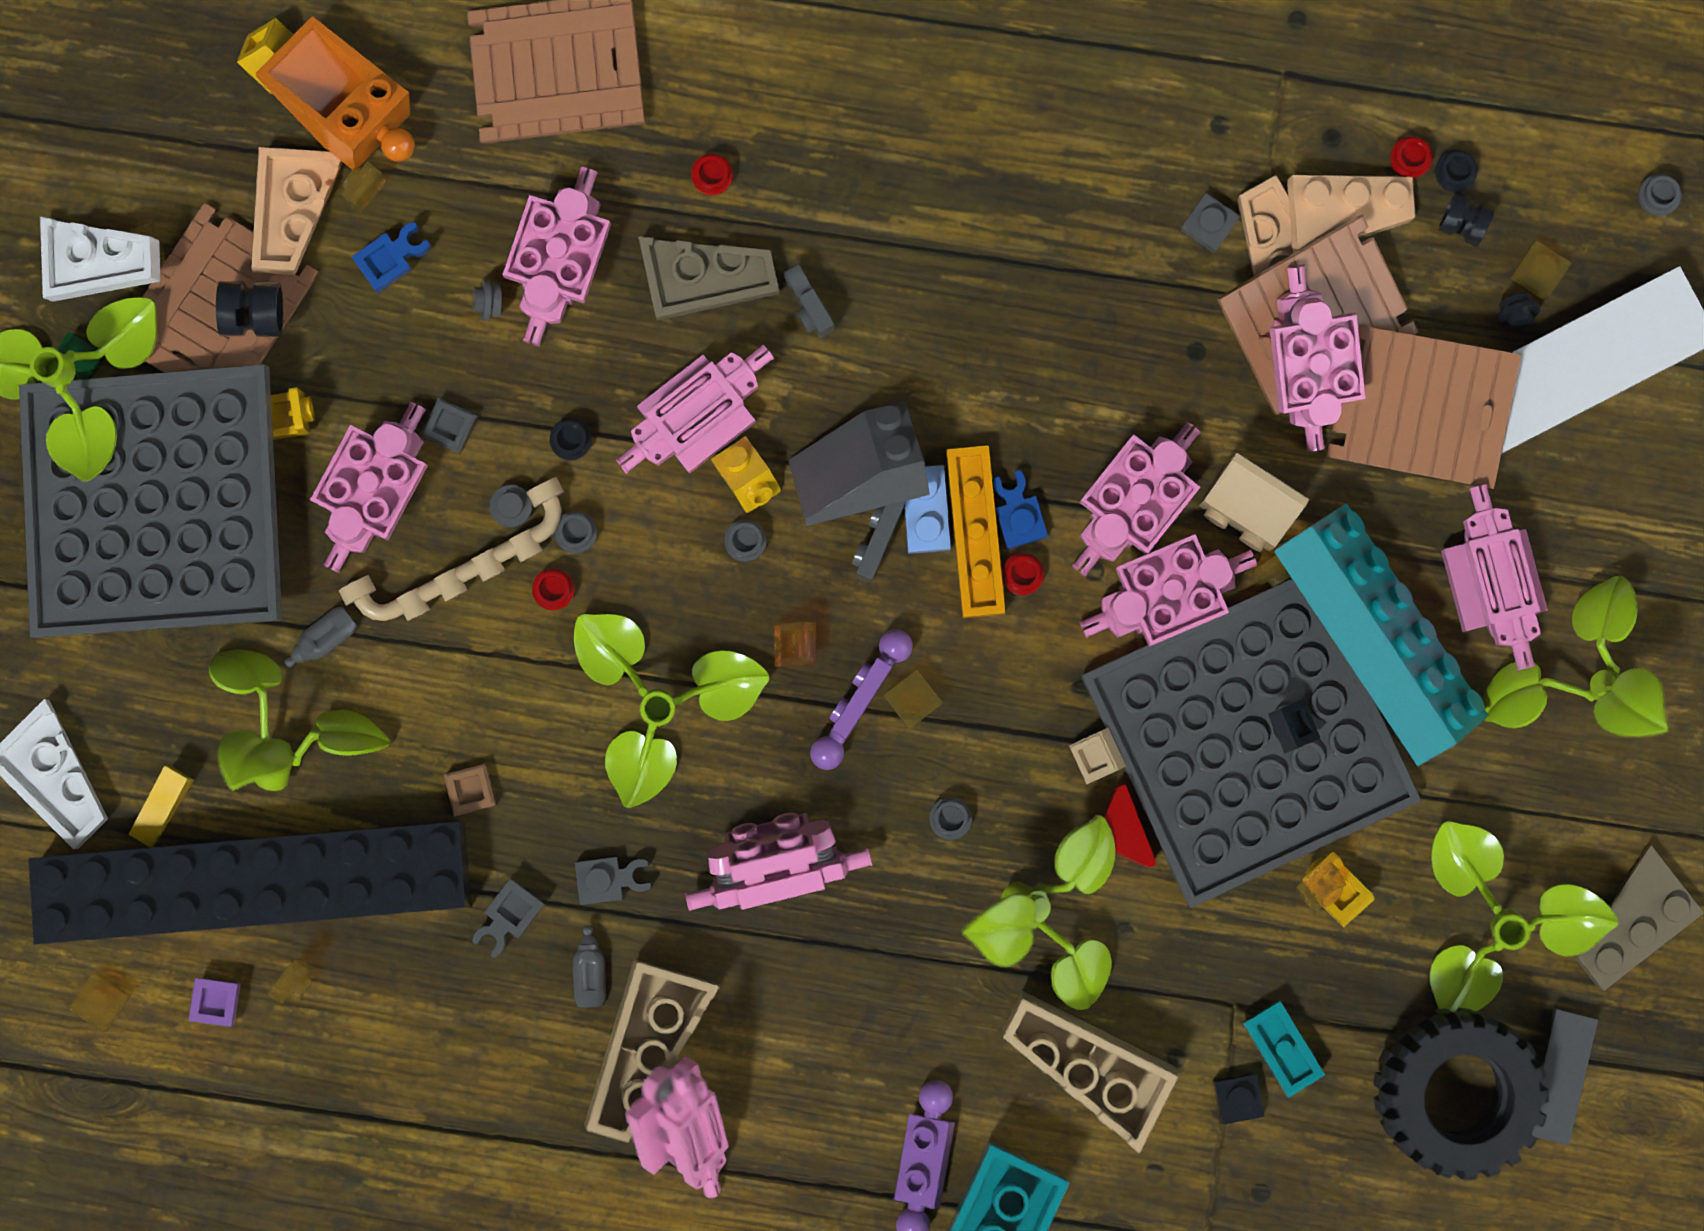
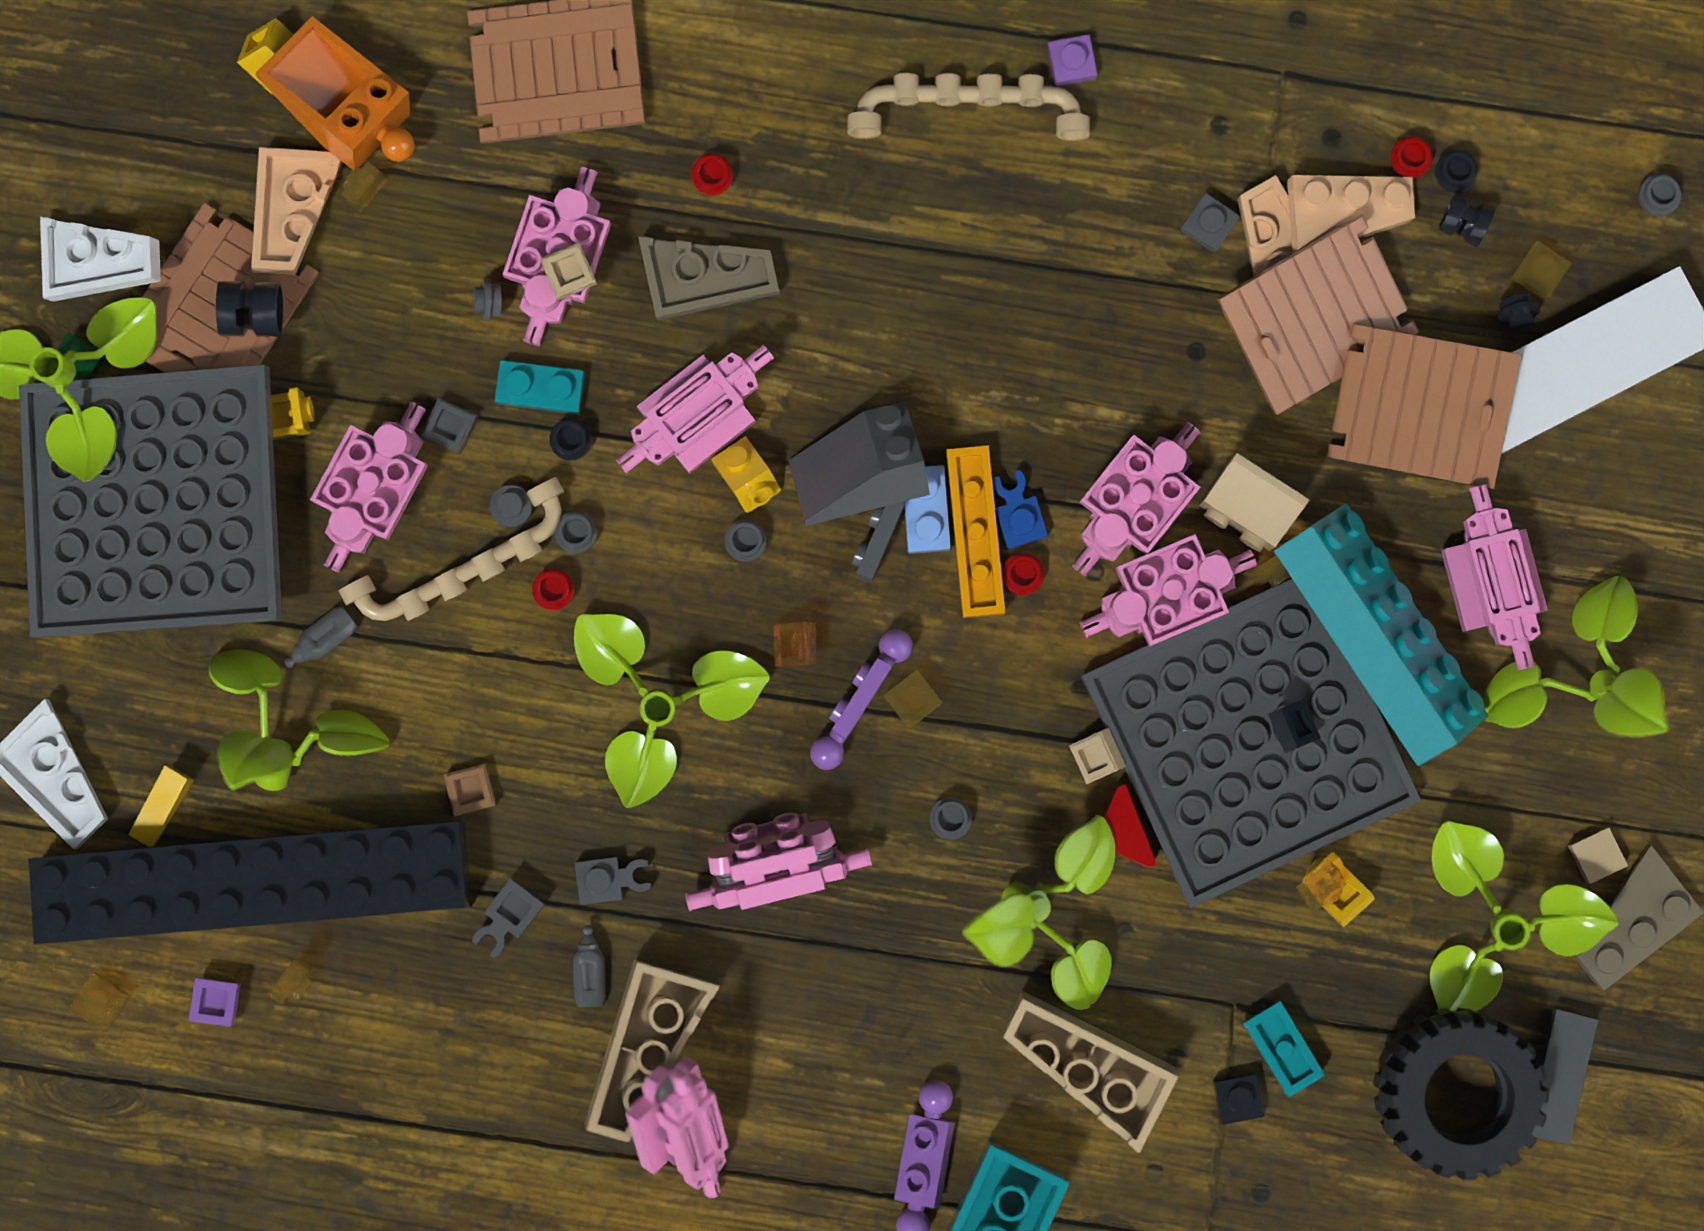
(385, 260): blue plate -> none
(539, 387): none -> teal plate
(568, 271): none -> tan tile
(812, 312): dark grey plate -> none
(988, 92): none -> tan bar
(1072, 60): none -> medium lavender plate
(1314, 359): bright pink piece -> none
(1597, 855): none -> tan tile

